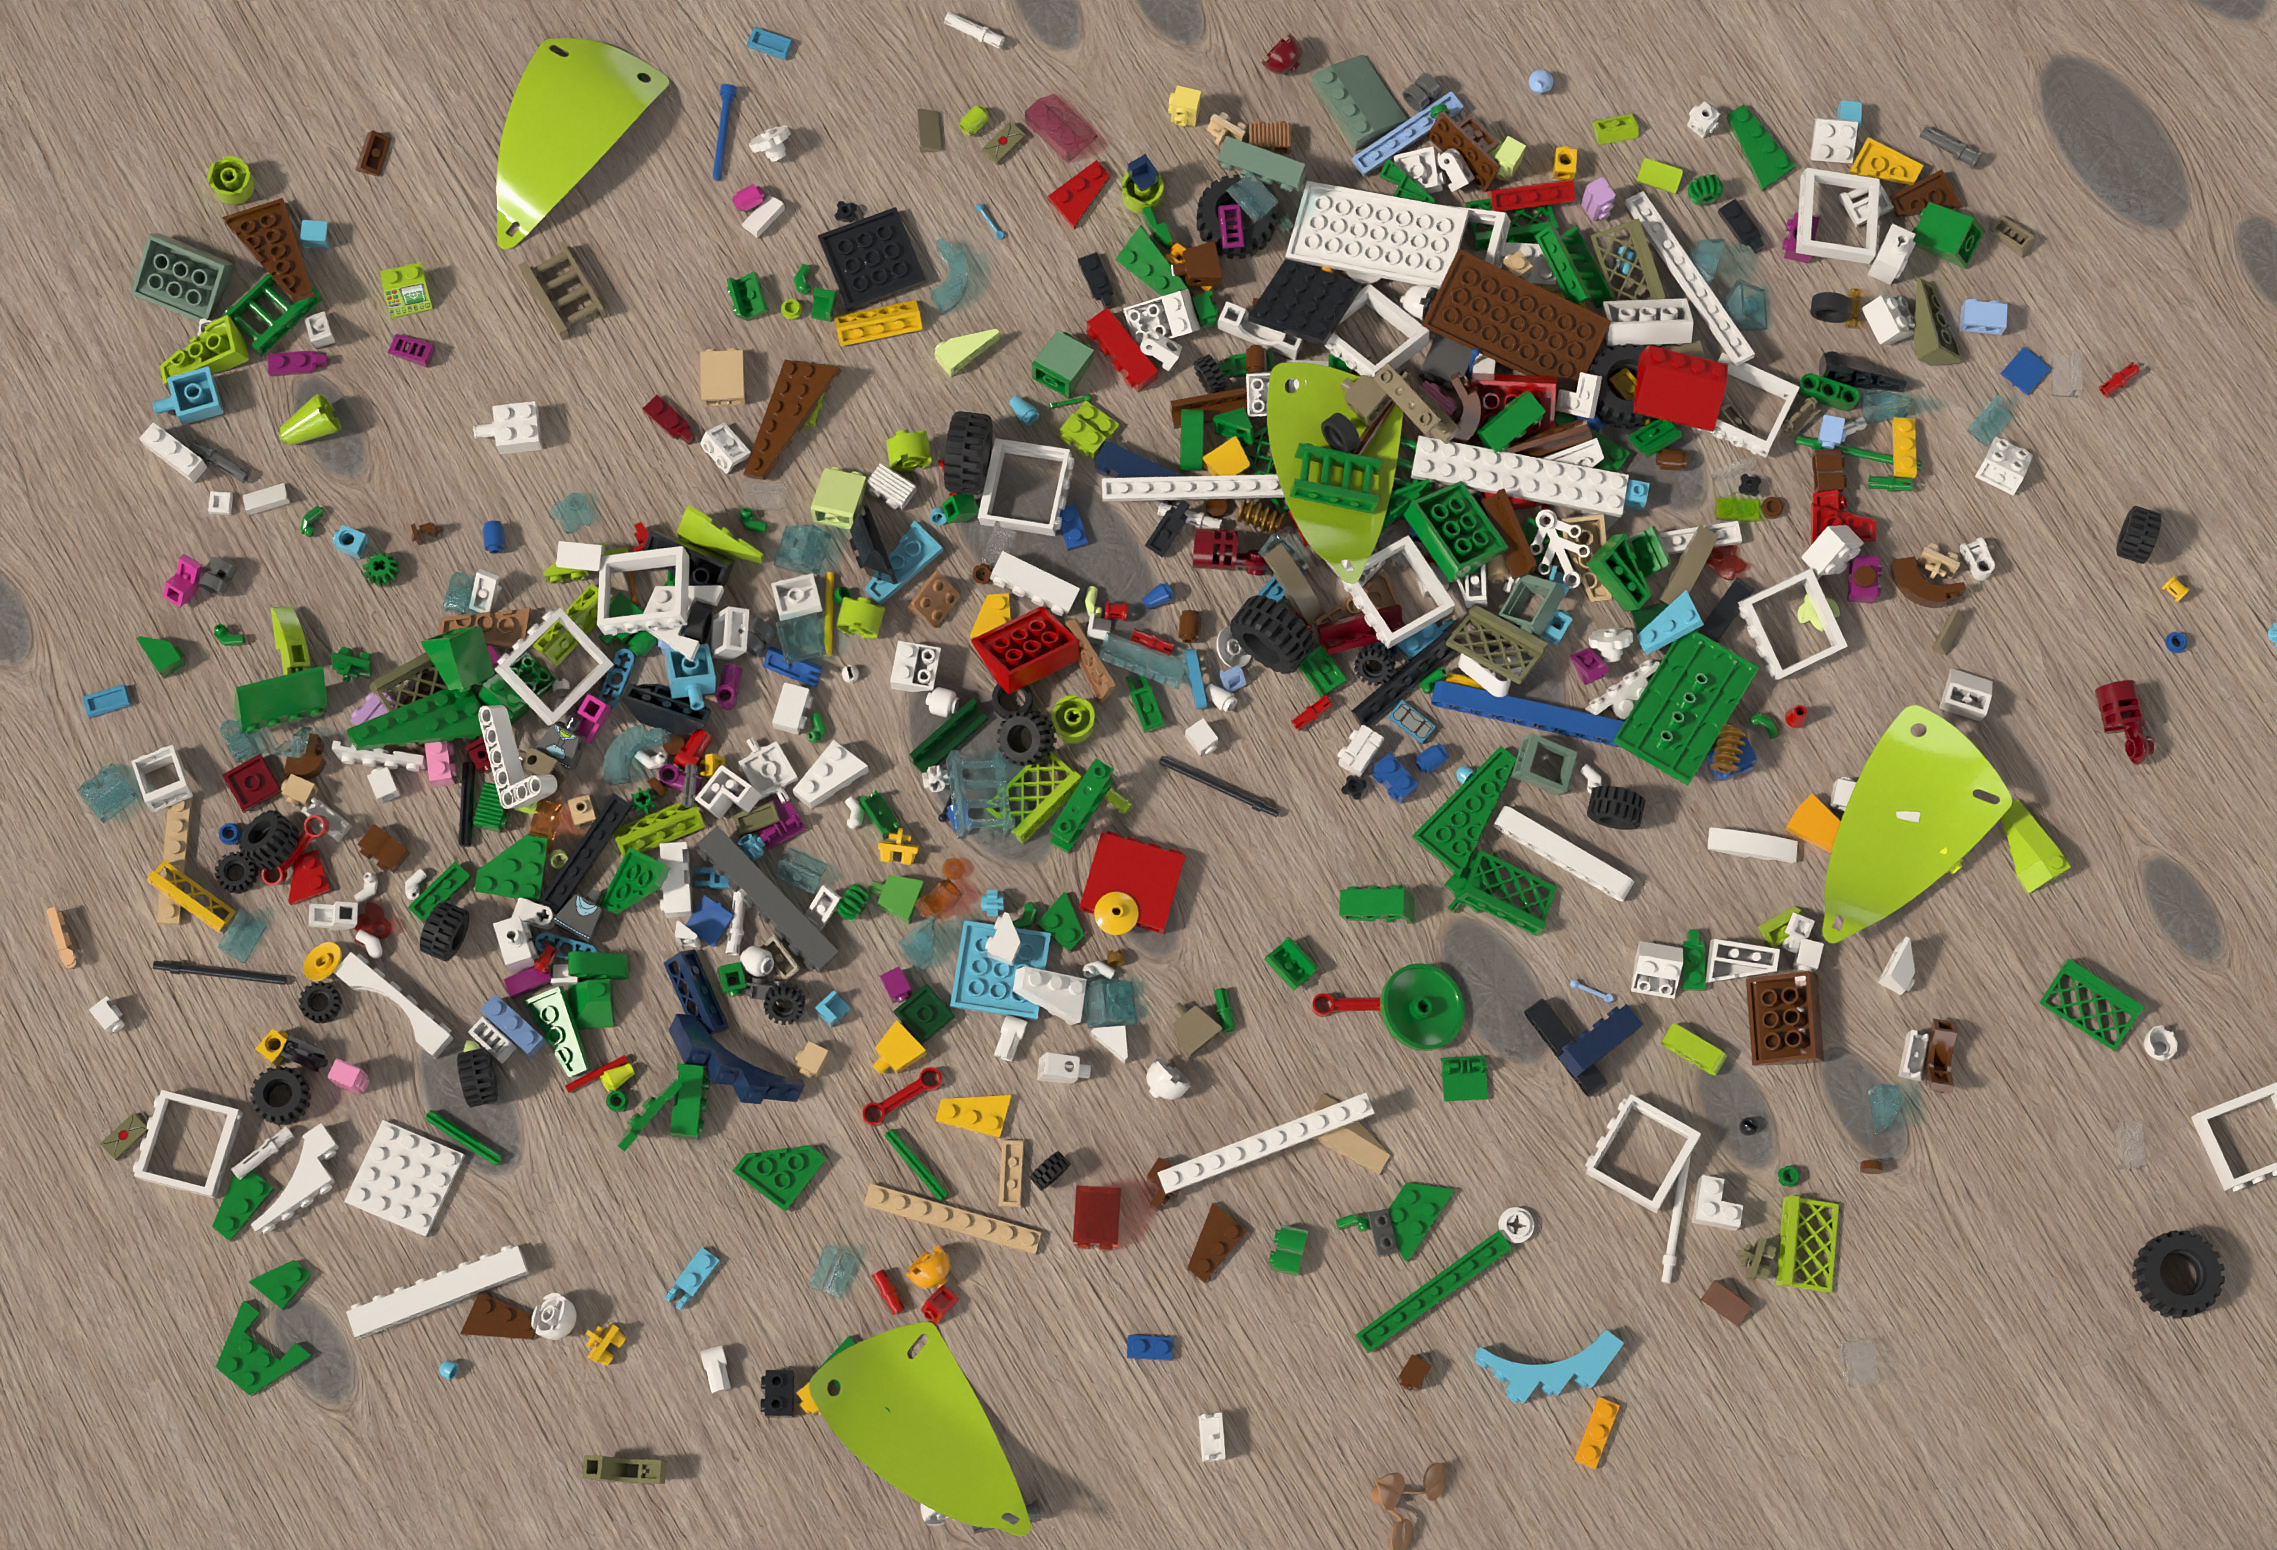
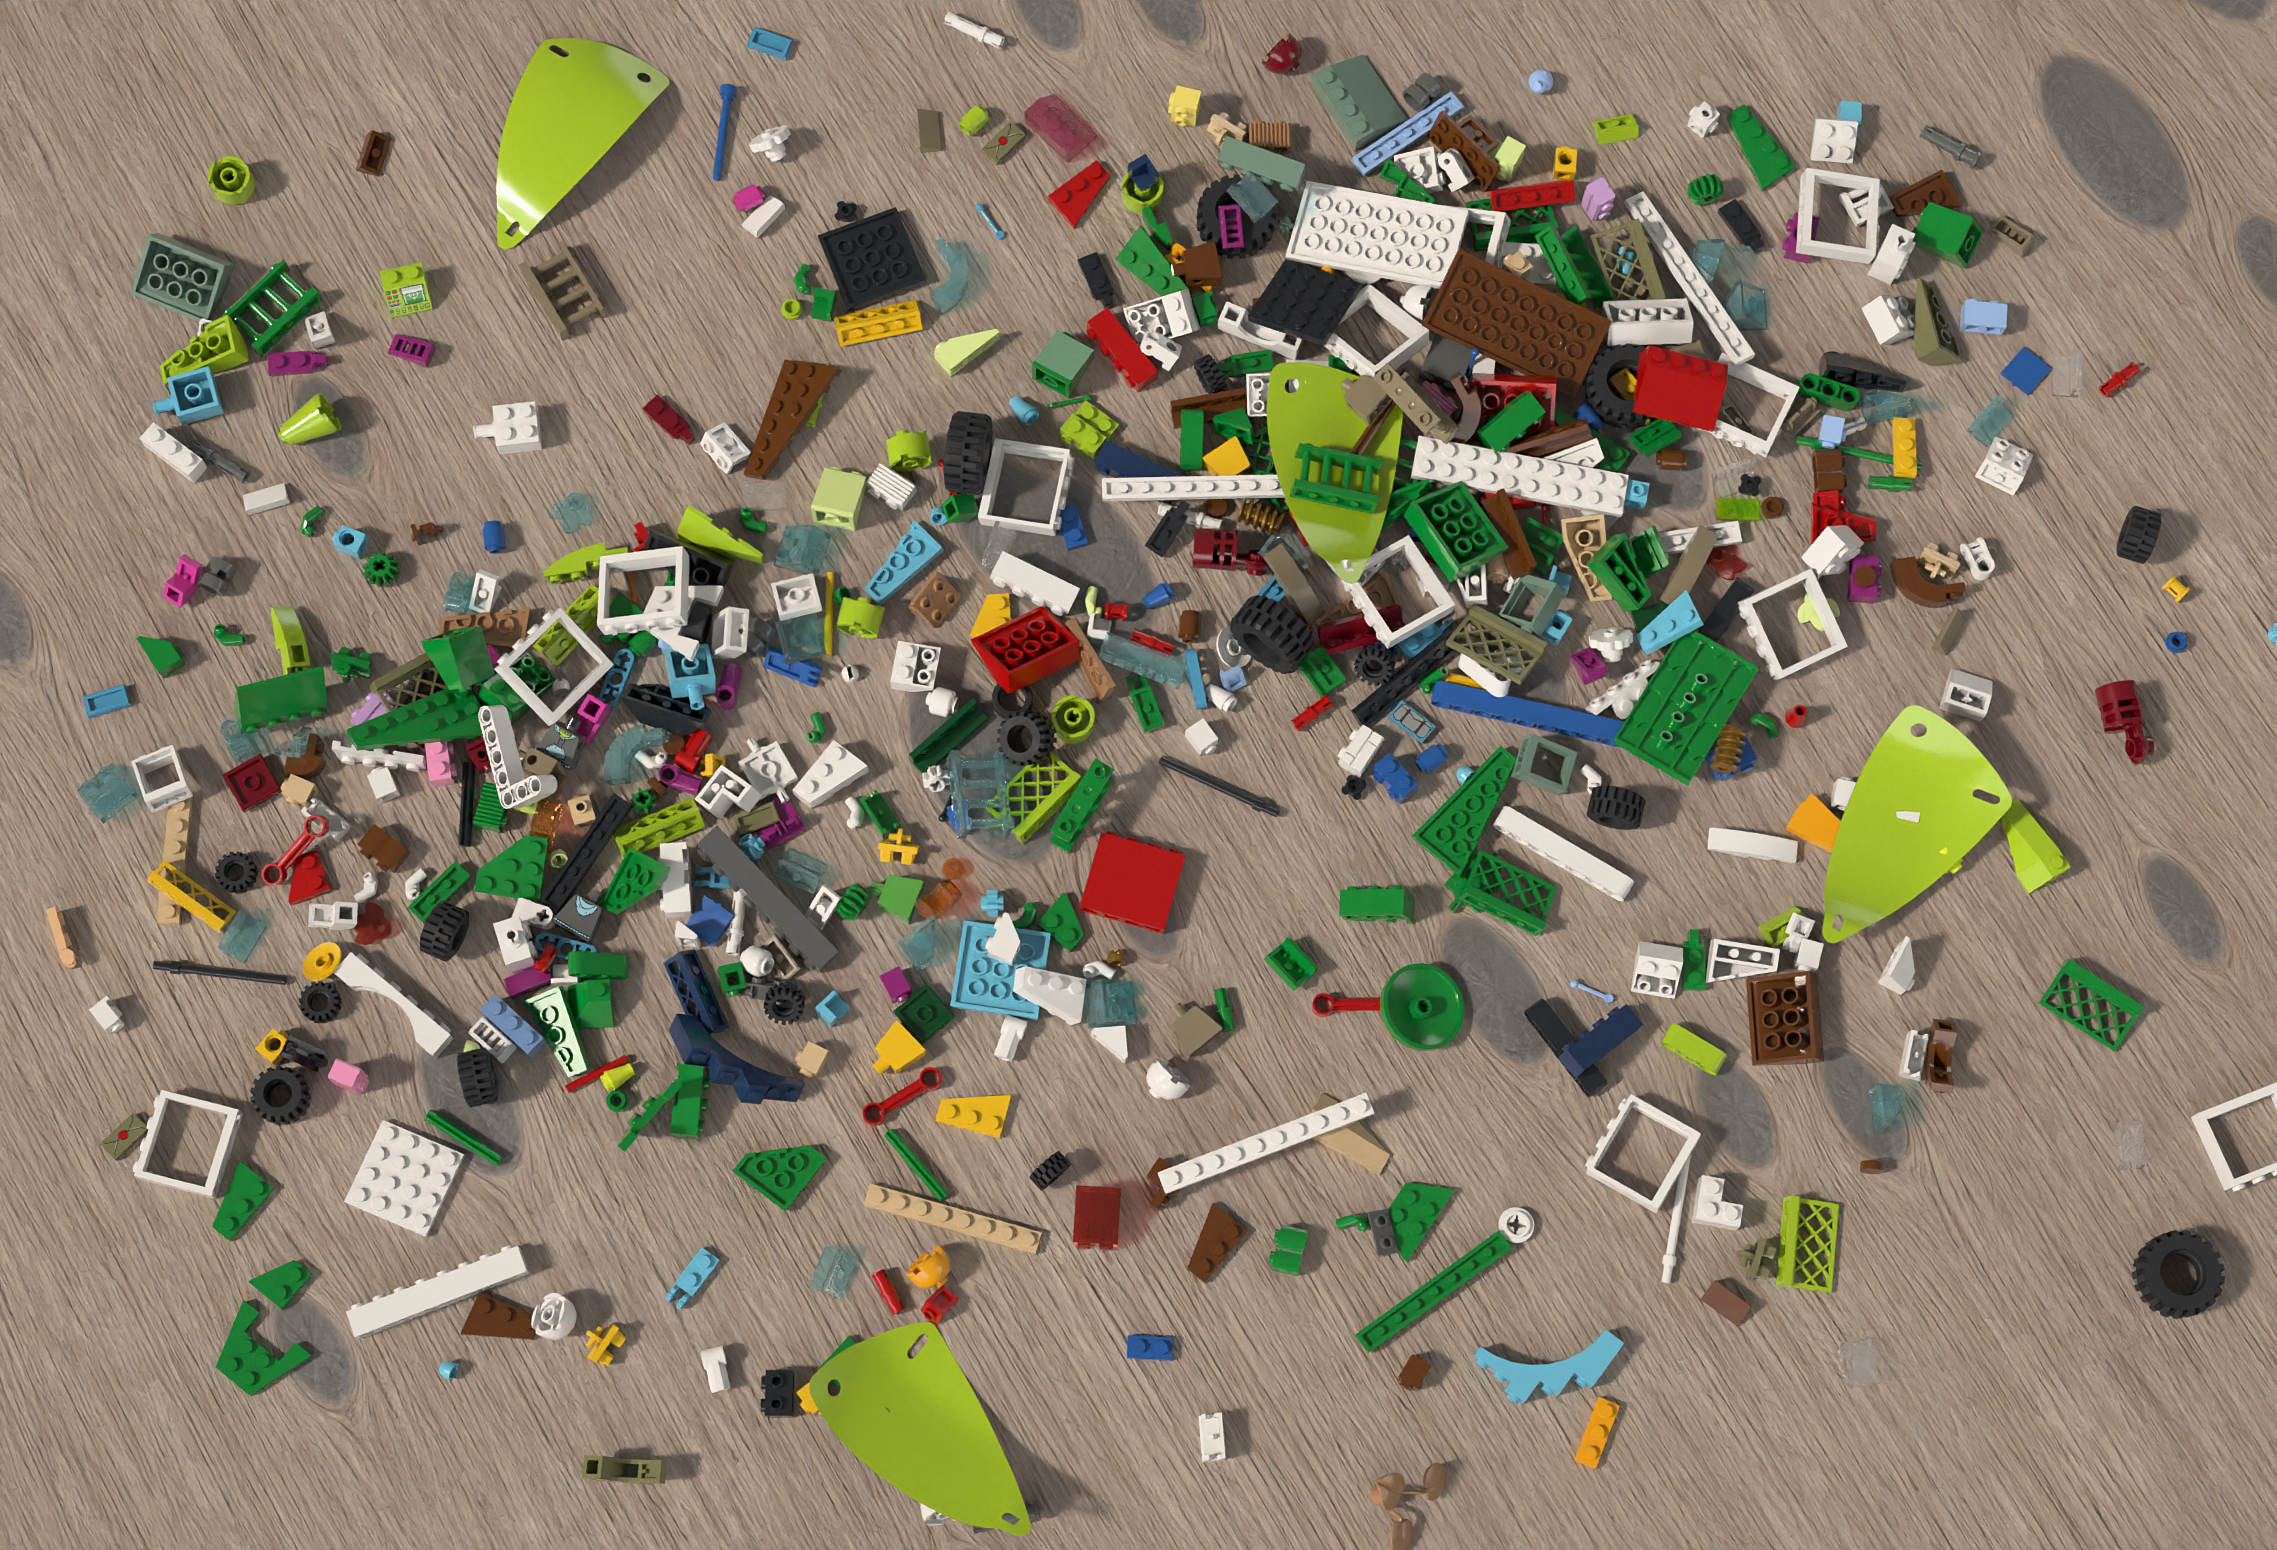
(220, 503): white tile -> none
(224, 831): blue plate -> none
(264, 1151): white pin -> none
(269, 840): black tyre -> none
(272, 241): reddish brown wing -> none
(307, 1181): white arch -> none
(314, 234): medium azure panel -> none
(372, 943): white arm -> none
(579, 556): white panel -> none
(689, 785): dark grey axle -> none
(722, 377): tan brick -> none
(747, 296): green bracket -> none
(792, 708): white brick -> none
(870, 547): black wedge -> none
(977, 573): reddish brown plate -> none
(1011, 1173): tan tile -> none
(1052, 1068): white torso -> none
(1112, 923): yellow dish -> none
(1118, 801): lime pin -> none
(1256, 359): reddish brown brick -> none
(1340, 433): black tyre -> none
(1435, 110): green plate -> none
(1464, 1078): green hinge -> none
(1557, 545): white plant -> none
(1584, 400): white plate -> none
(1659, 175): lime slope -> none
(1747, 1130): black hinge -> none
(1794, 1176): green plate -> none
(1831, 307): black tyre -> none
(1854, 295): clear yellow axle -> none
(1885, 164): yellow wing -> none
(2160, 1043): white hair -> none

